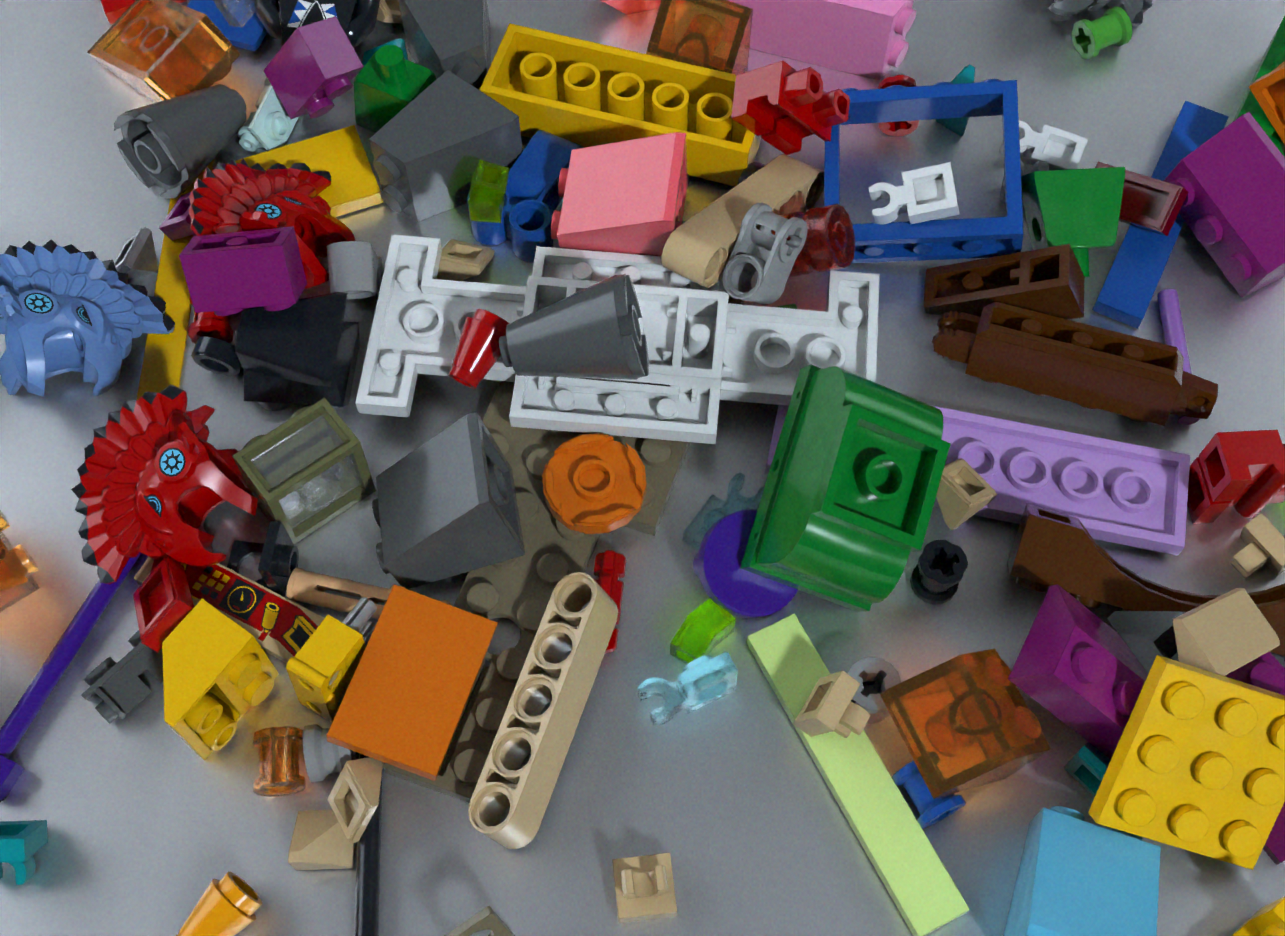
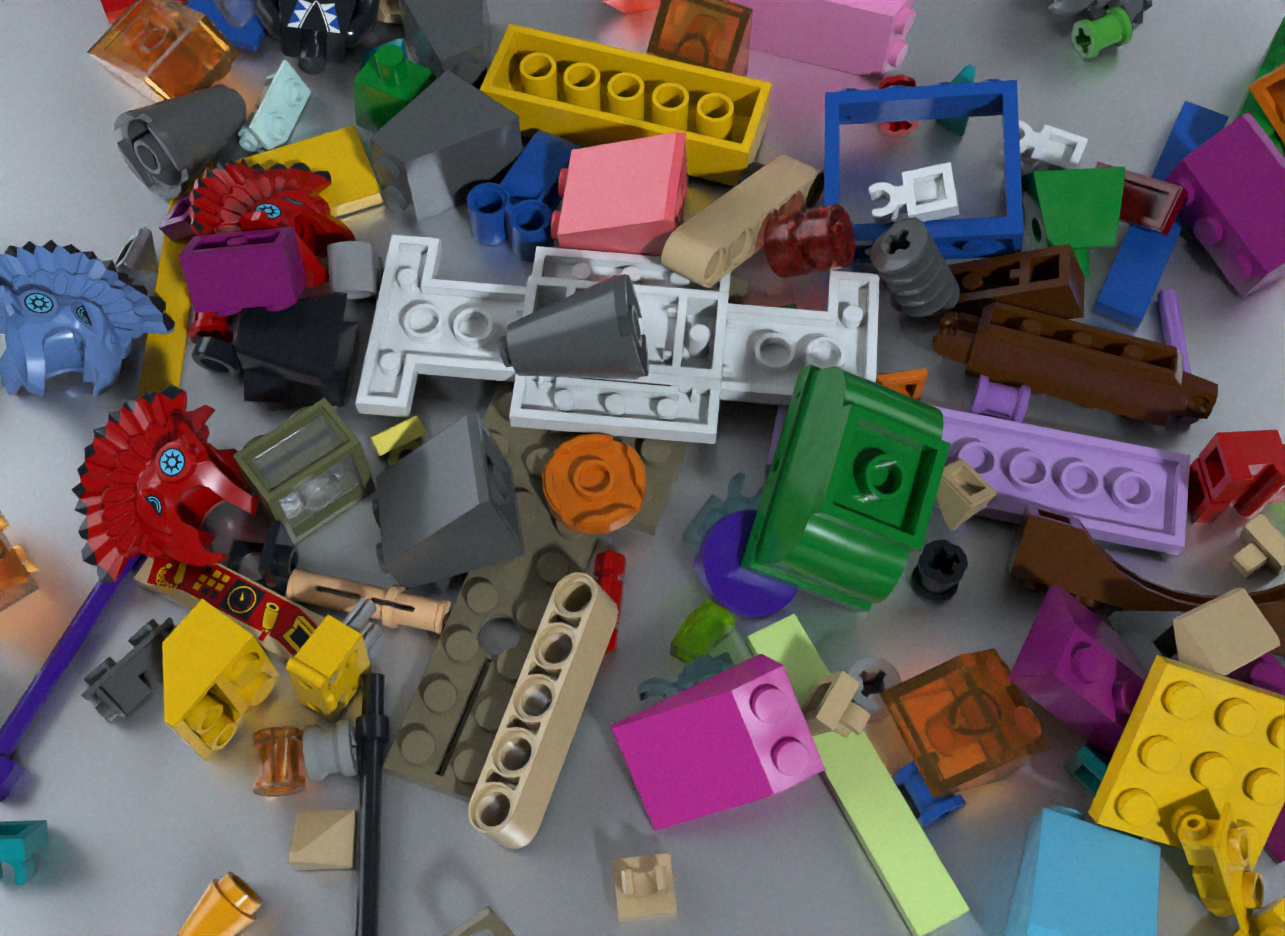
(162, 602): red tile -> none
(313, 68): magenta brick -> none
(356, 795): tan slope -> none
(397, 438): none -> light yellow tile
(412, 682): orange tile -> none
(463, 260): tan slope -> none
(477, 348): red cone -> none
(487, 192): clear neon green piece -> none
(718, 744): none -> dark pink slope
(765, 253): light grey piece -> none
(787, 105): red hips -> none
(905, 382): none -> orange slope
(915, 269): none -> dark grey piece
(1000, 400): none -> medium lavender bush
(1222, 866): none -> yellow hinge

